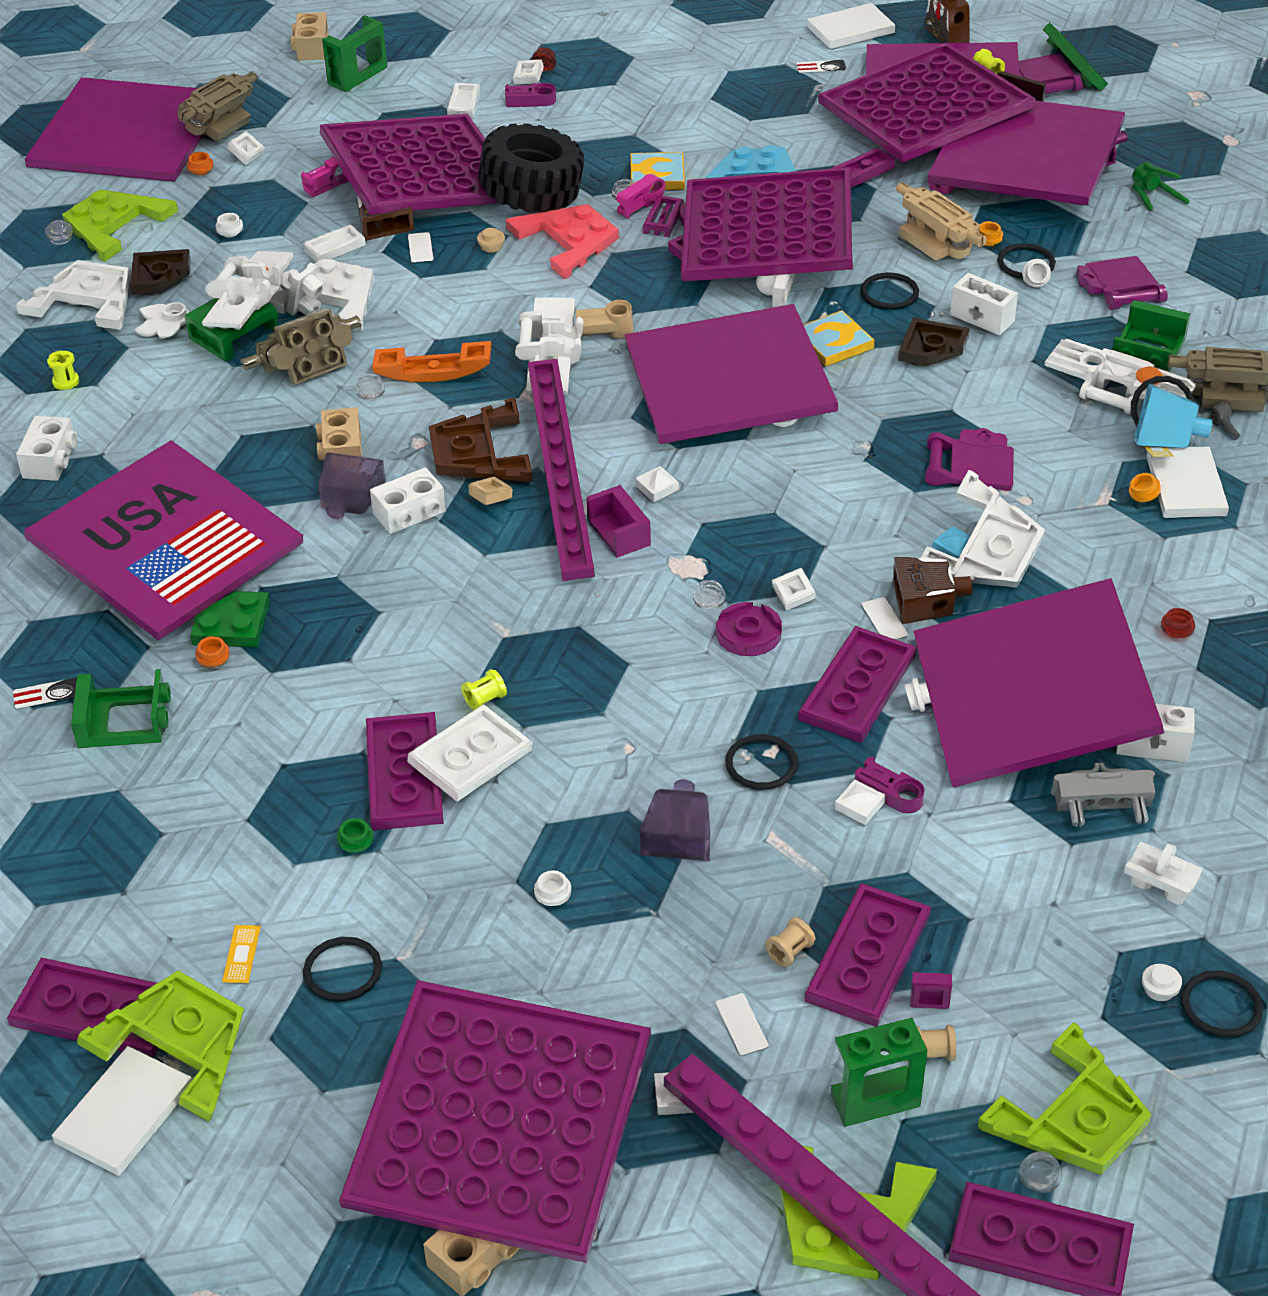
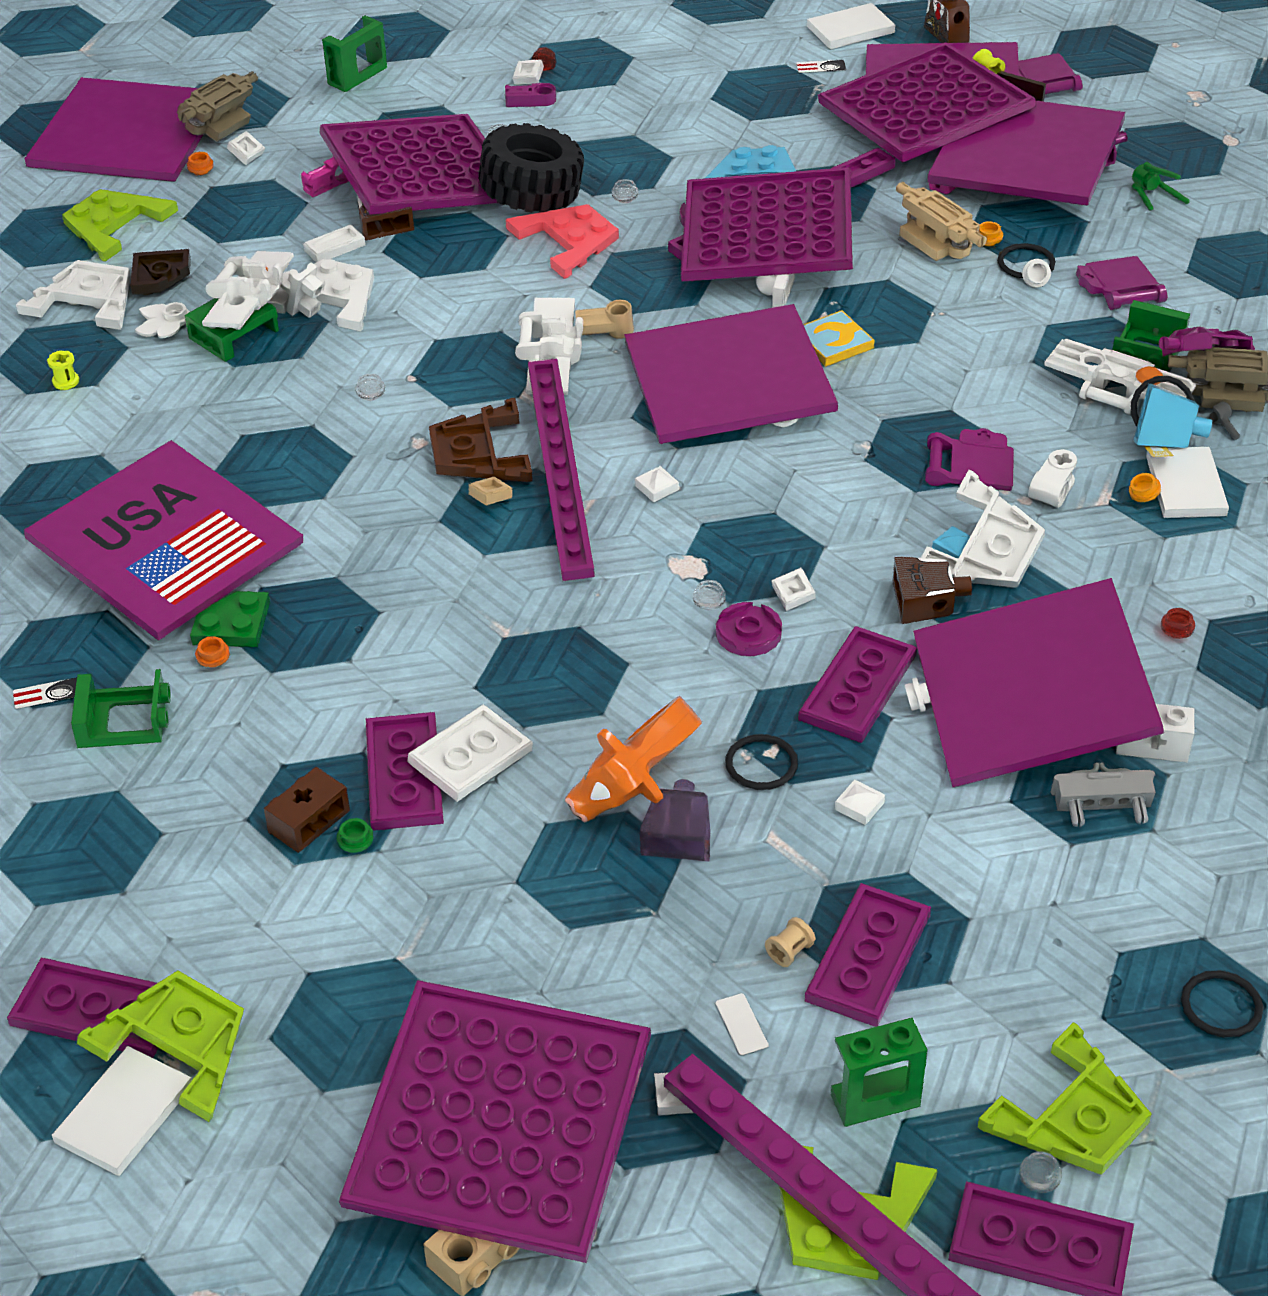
(46, 448): white brick -> none
(59, 232): clear plate -> none
(229, 224): white plate -> none
(241, 954): yellow sticker -> none
(305, 346): dark tan piece -> none
(306, 809): none -> reddish brown brick
(308, 35): tan brick -> none
(339, 432): tan brick -> none
(347, 483): clear purple torso -> none
(349, 995): black piece -> none
(408, 500): white brick -> none
(420, 247): white sticker -> none
(432, 368): orange slope -> none
(464, 99): white tile -> none
(484, 689): neon yellow bush -> none
(491, 240): tan plate -> none
(552, 888): white plate -> none
(618, 521): magenta panel -> none
(625, 767): none -> orange animal
(638, 194): dark pink piece -> none
(660, 226): magenta tile -> none
(665, 165): tile -> none
(884, 618): white sticker -> none
(889, 305): black piece -> none
(891, 785): magenta piece -> none
(930, 990): magenta tile -> none
(932, 342): dark brown plate -> none
(940, 1042): tan bush -> none
(983, 304): white brick -> none
(1054, 478): none -> white piece
(1089, 74): green plate -> none
(1161, 982): white plate -> none
(1163, 870): white hips -> none
(1201, 338): none -> magenta plate

